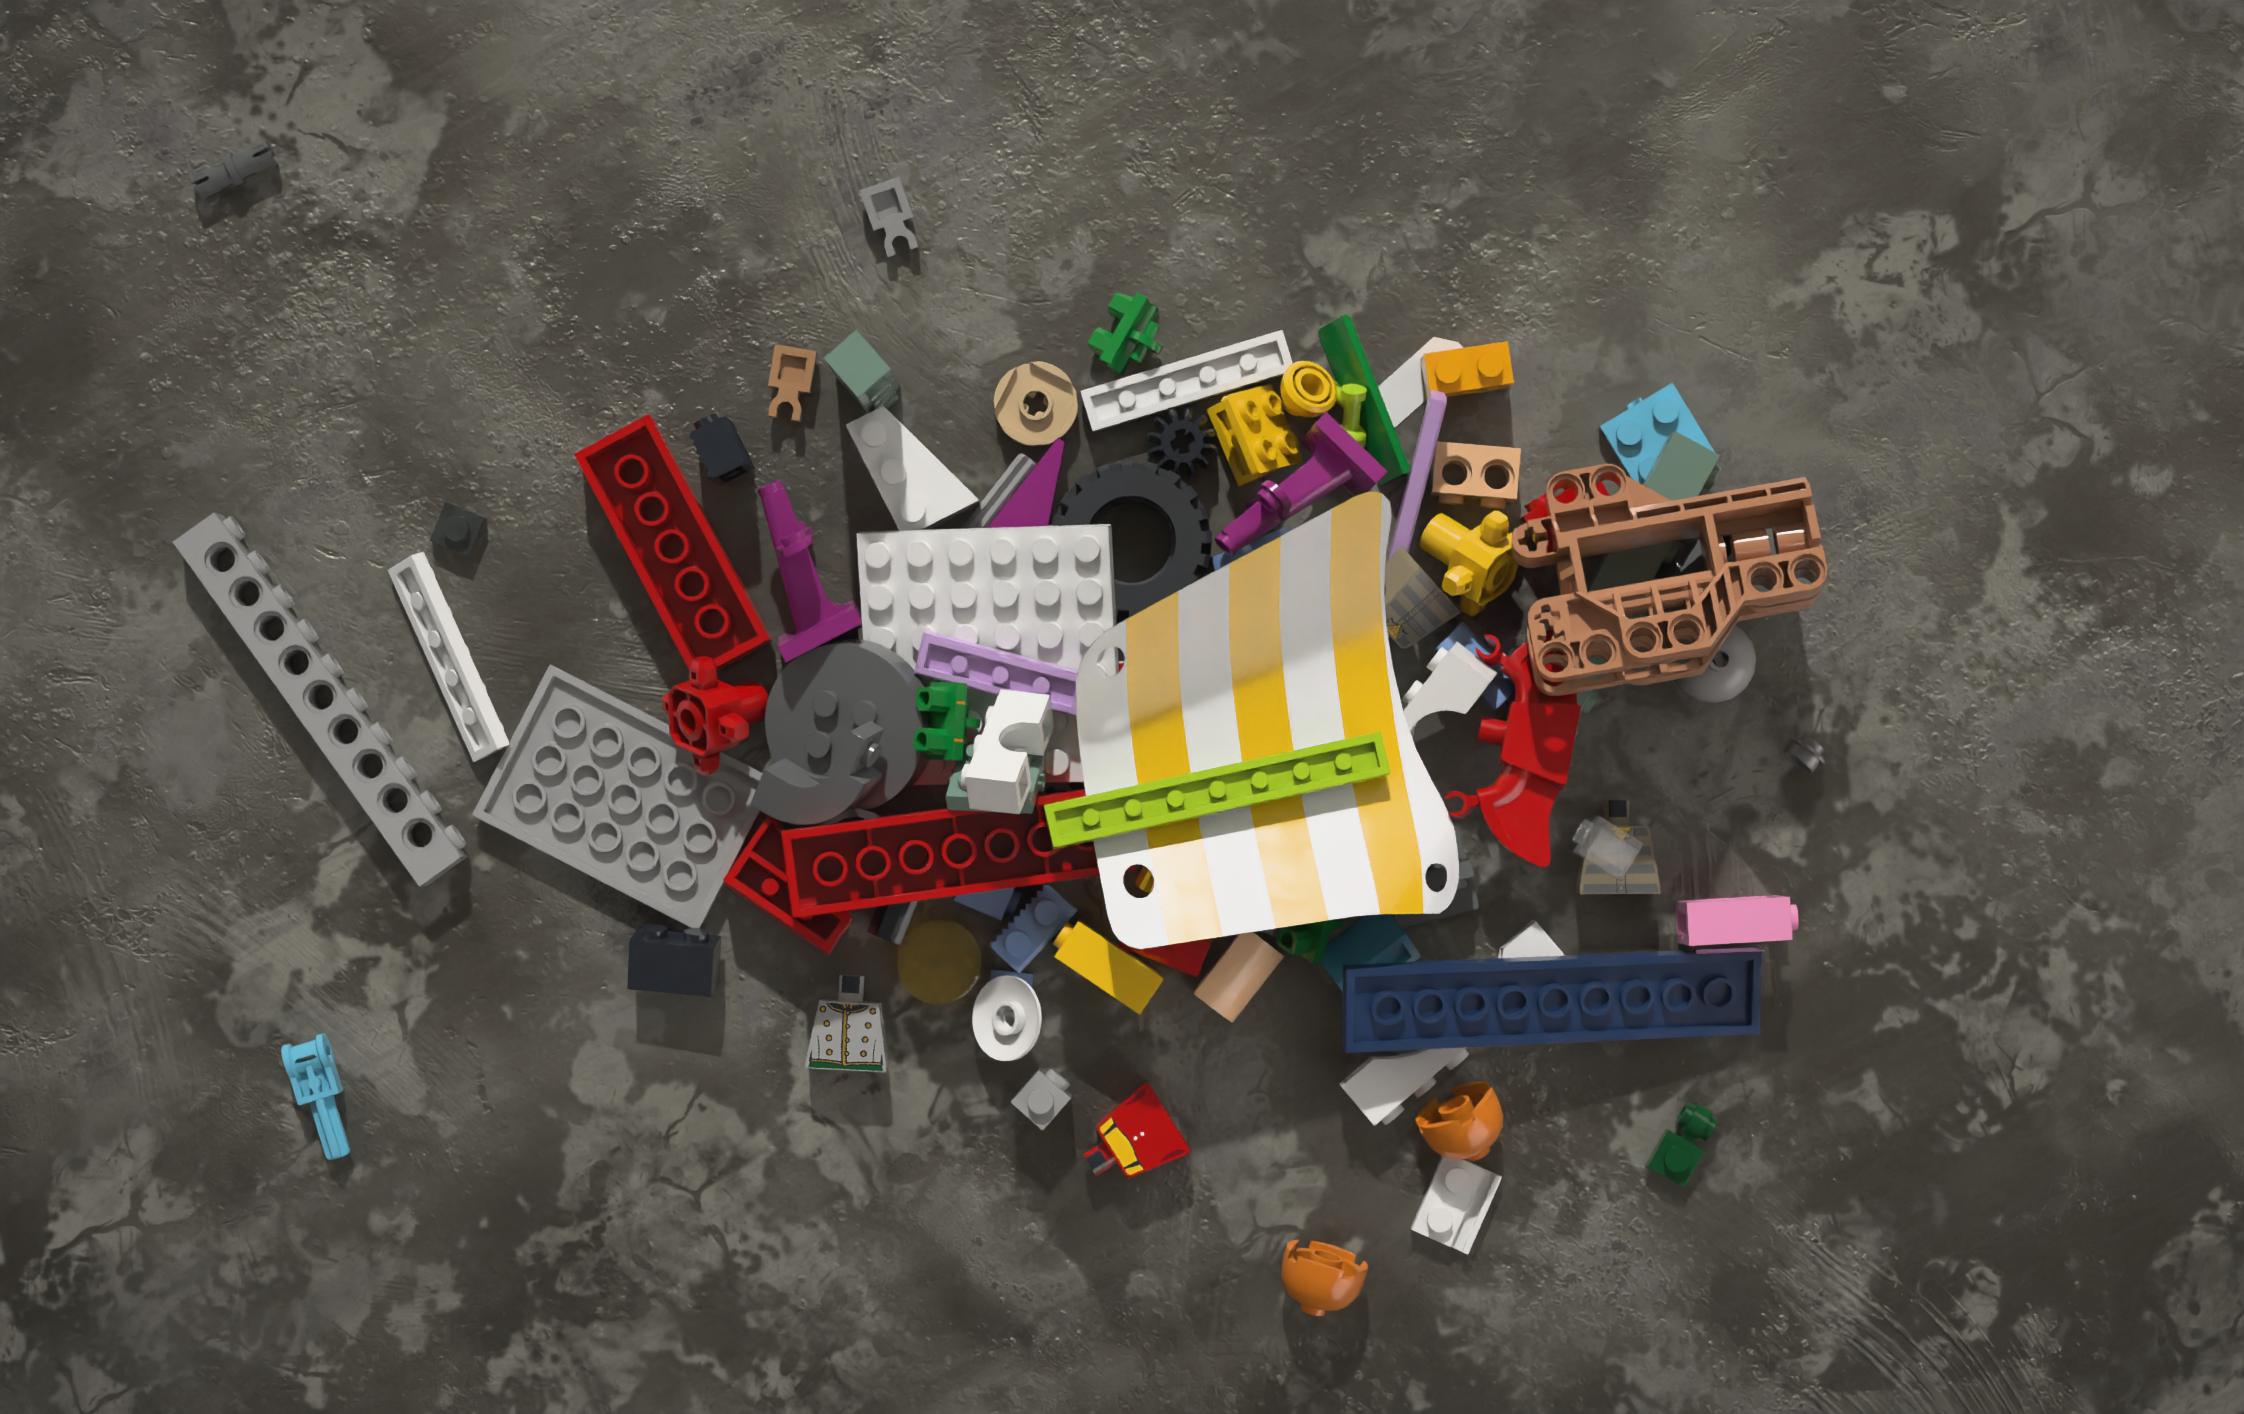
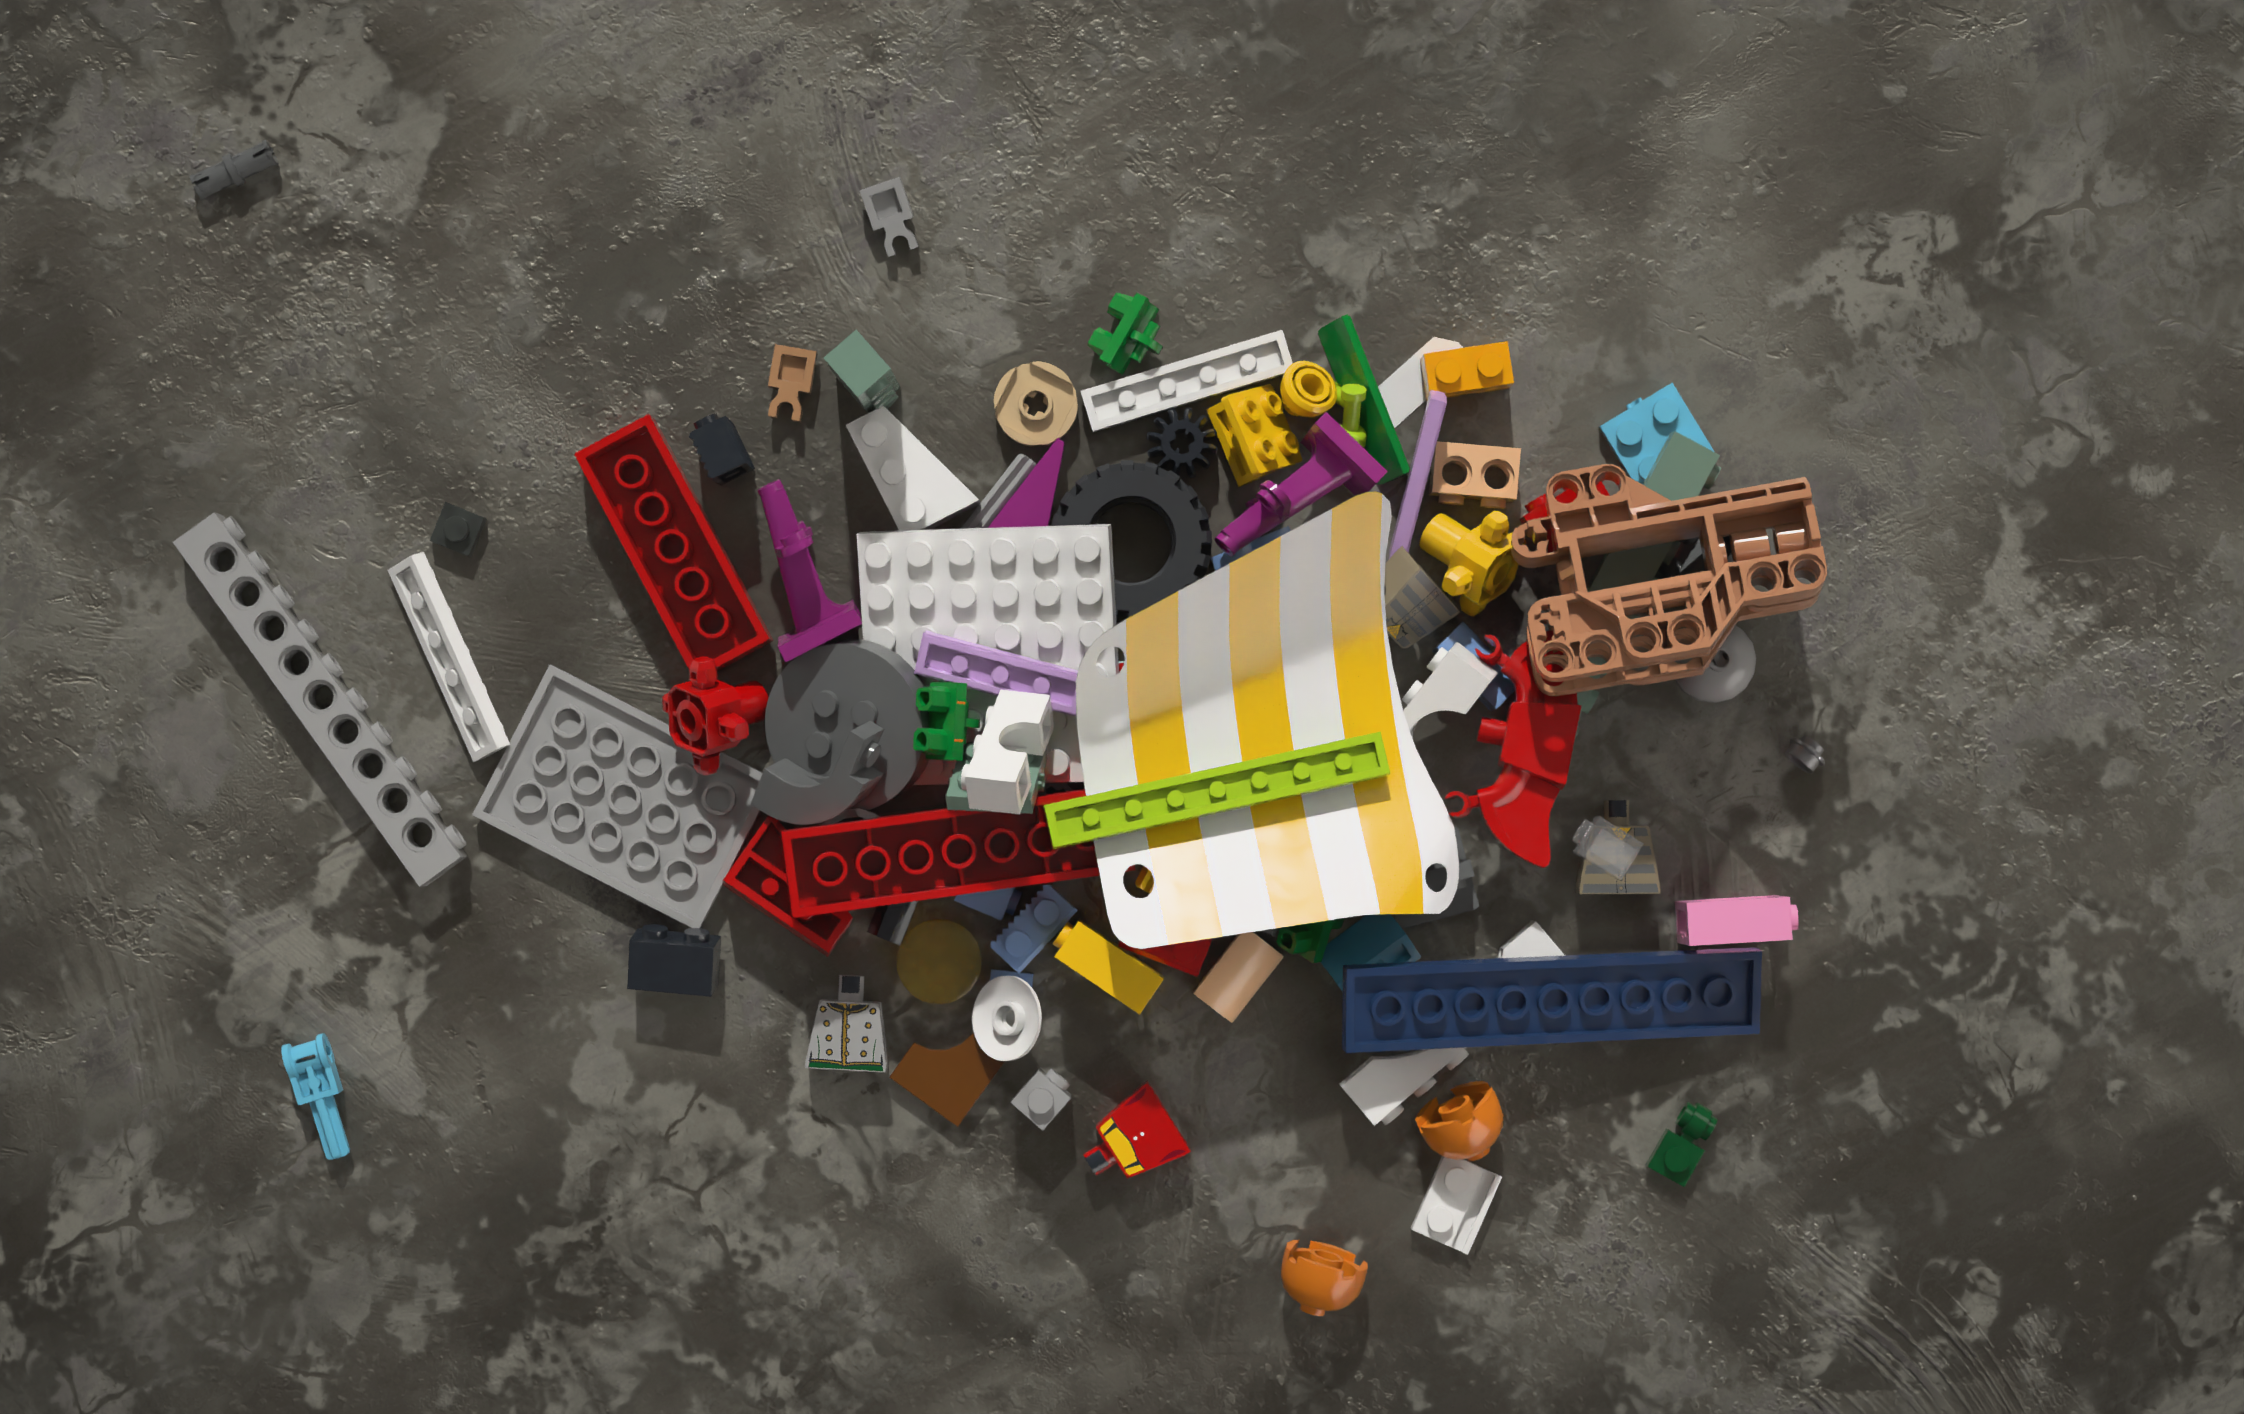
(947, 1078): none -> reddish brown tile

